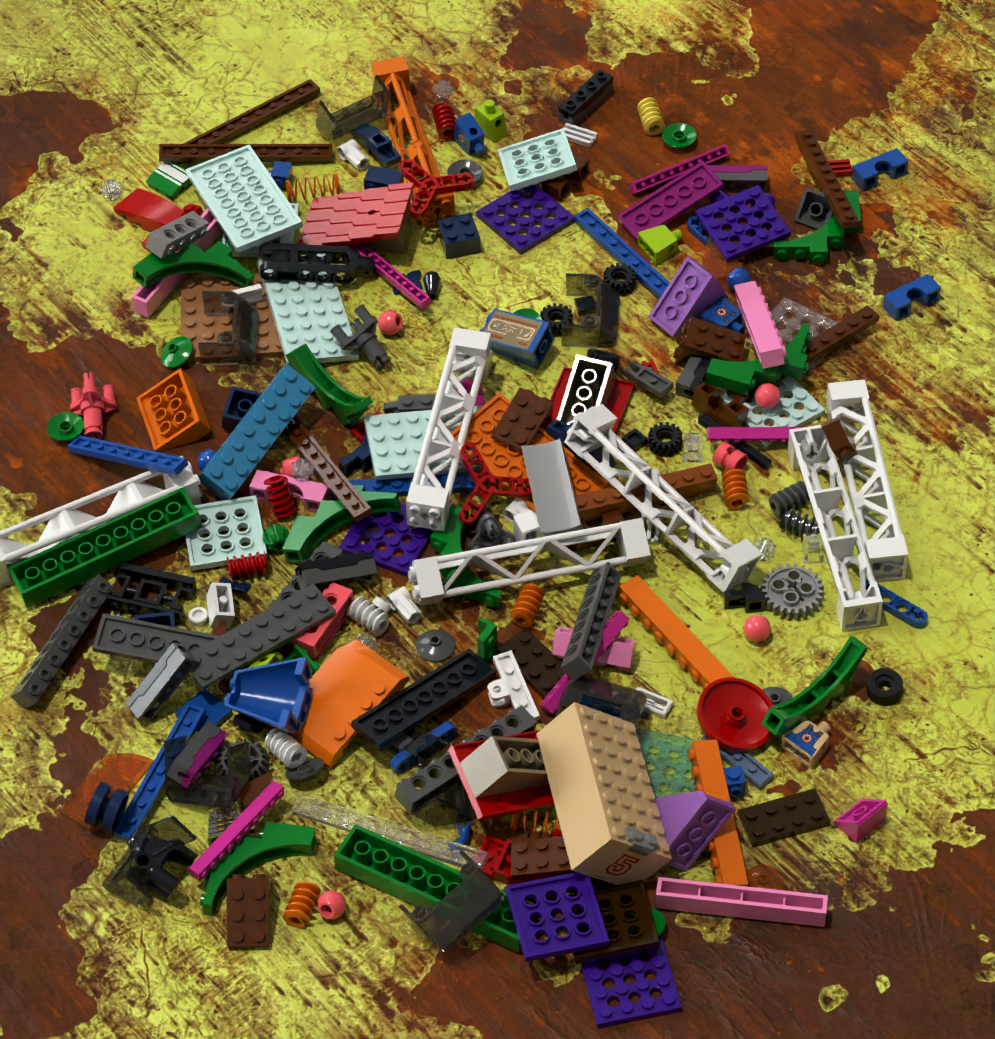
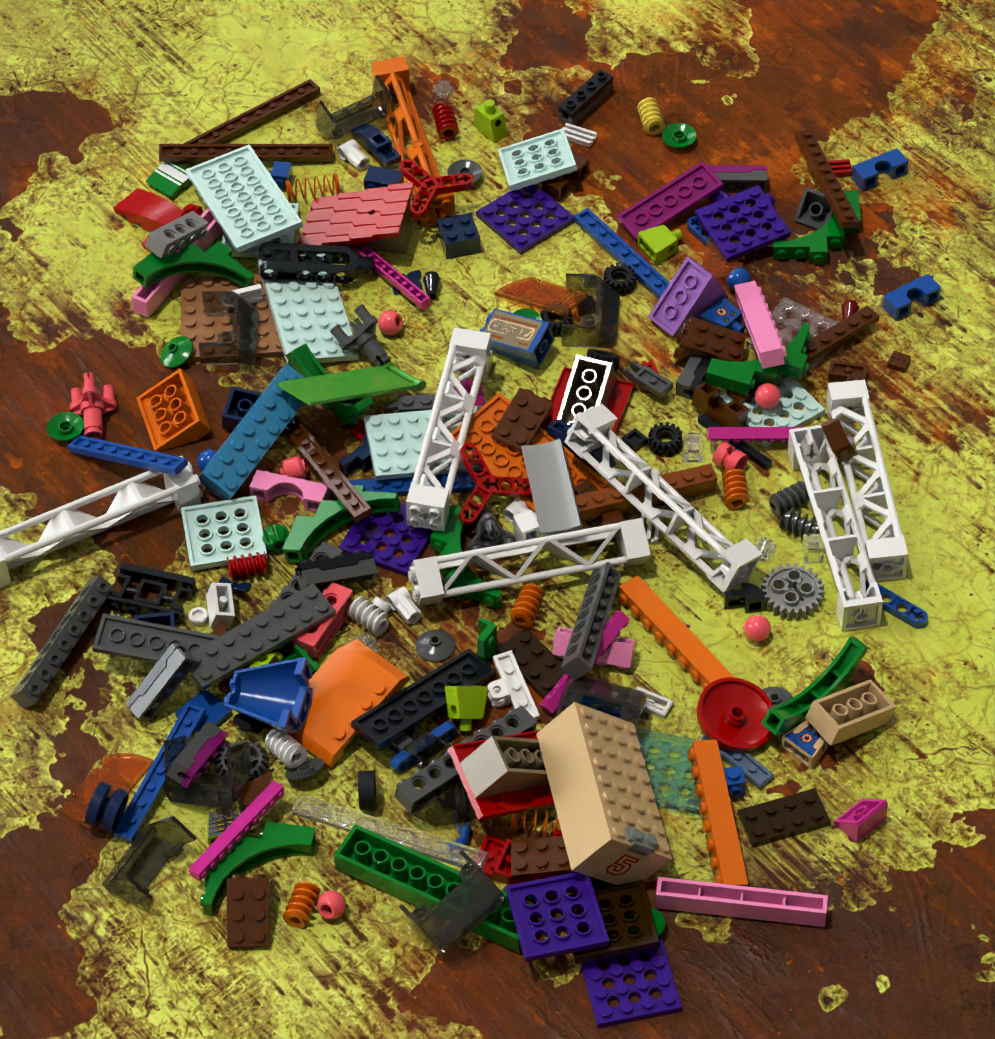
(104, 547): green brick -> none
(111, 190): clear gear -> none
(150, 855): black helmet -> none
(280, 496): red piece -> none
(302, 469): clear gear -> none
(351, 384): none -> bright green flag
(367, 790): none -> black tyre
(466, 704): none -> lime torso
(469, 135): blue torso -> none
(542, 295): none -> clear orange piece
(584, 487): none -> reddish brown tile
(678, 169): dark pink piece -> none
(691, 824): medium lavender ladder -> none
(773, 877): clear orange dish -> none
(847, 371): none -> reddish brown plate
(848, 308): none -> dark red cone
(850, 712): none -> tan brick
(888, 677): black tyre -> none
(898, 361): none -> reddish brown tile

